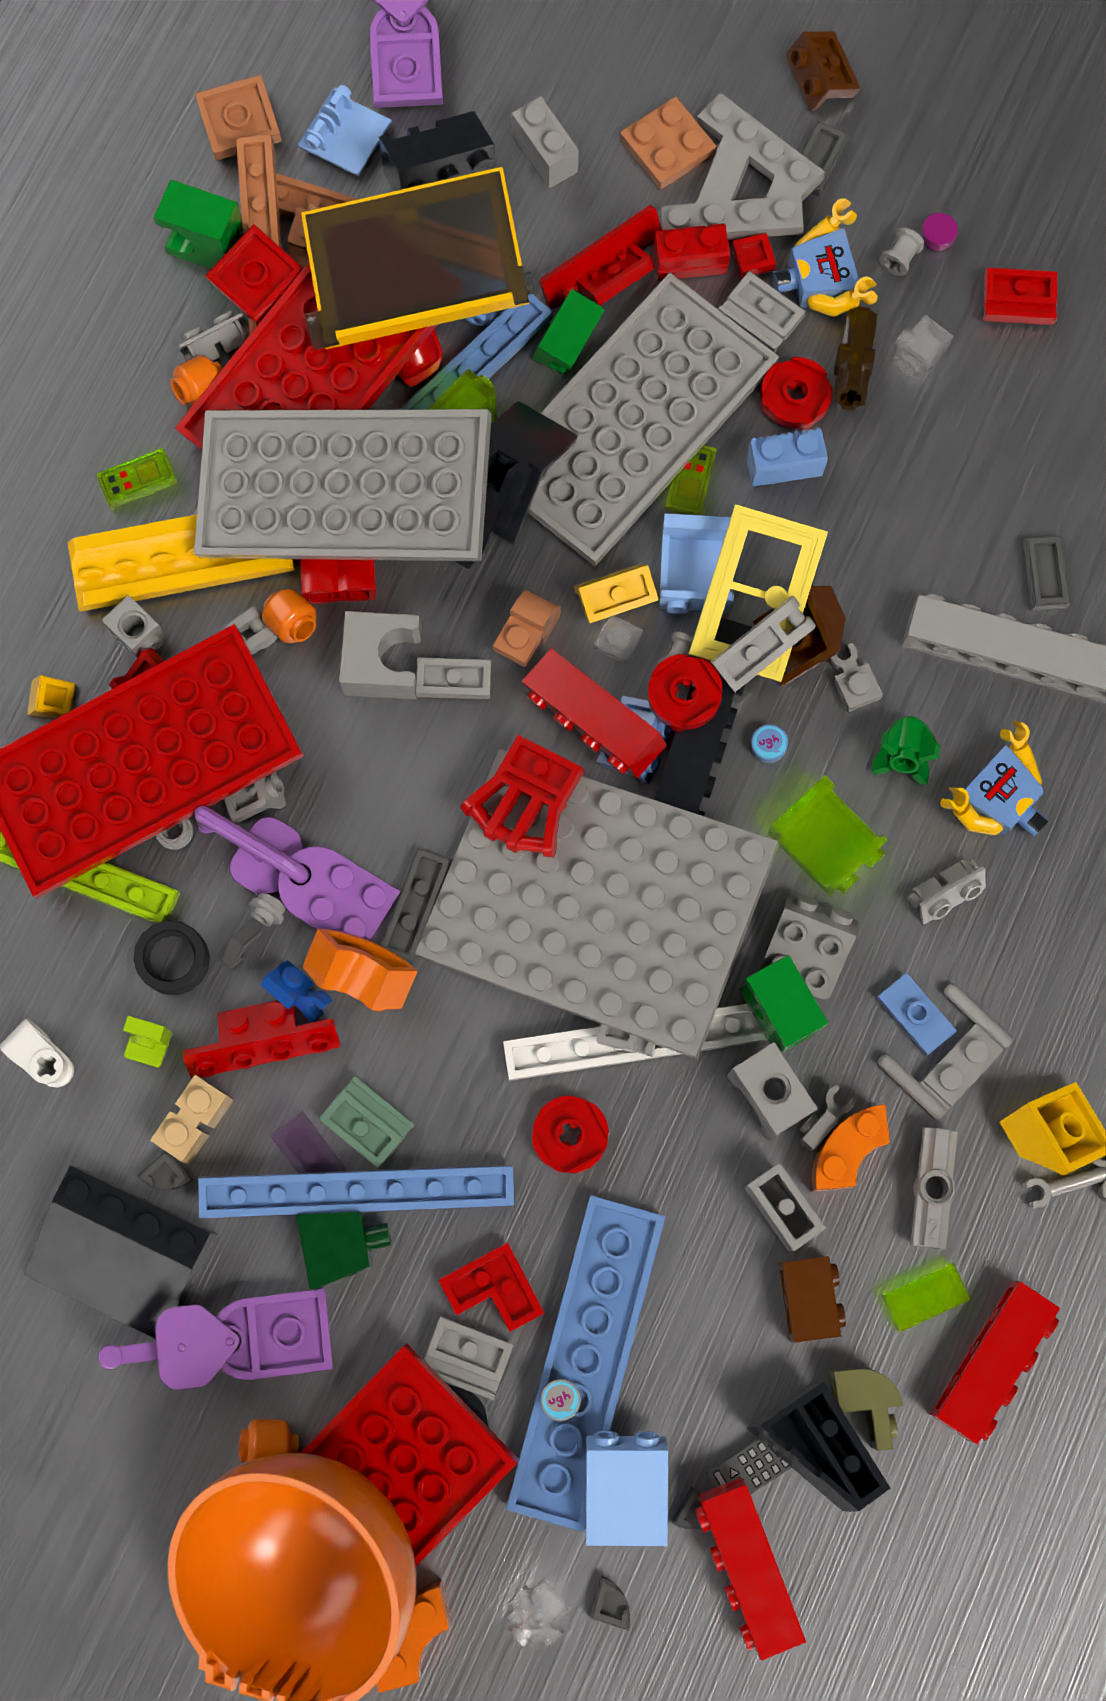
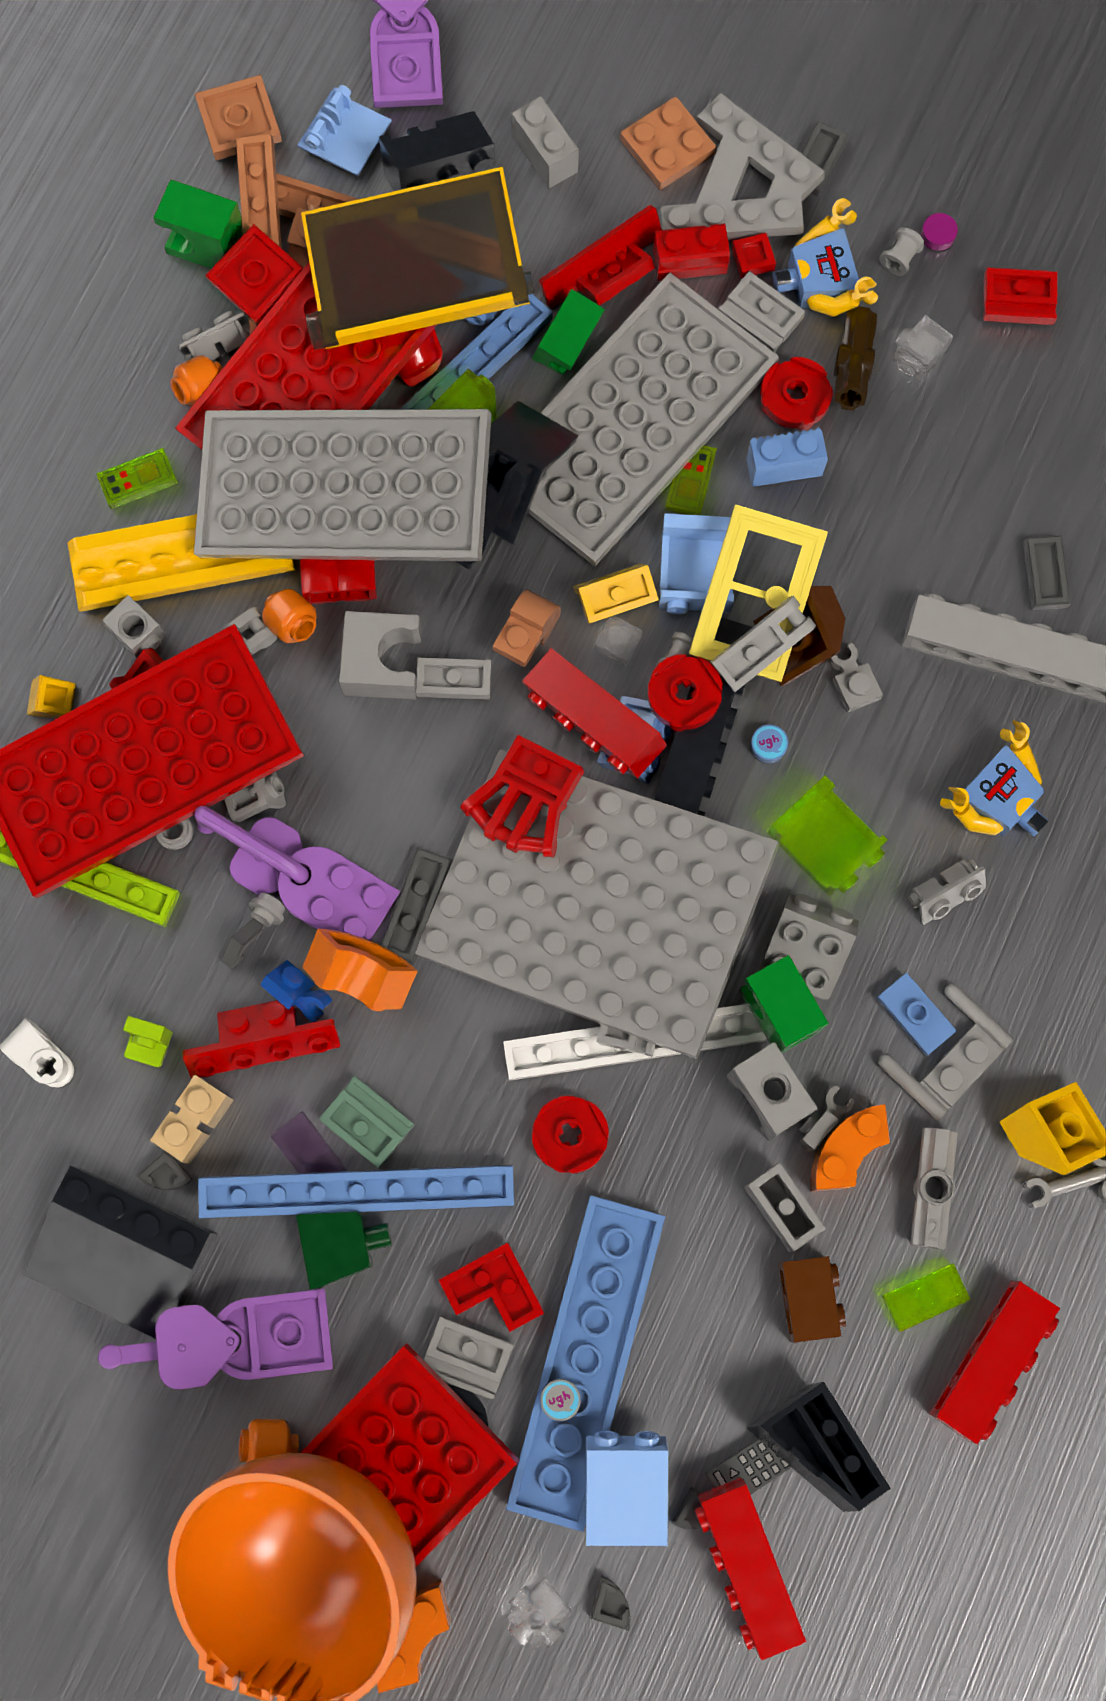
(155, 934): black tyre -> none
(821, 68): reddish brown bracket -> none
(870, 1391): olive brick -> none
(907, 749): green brick -> none

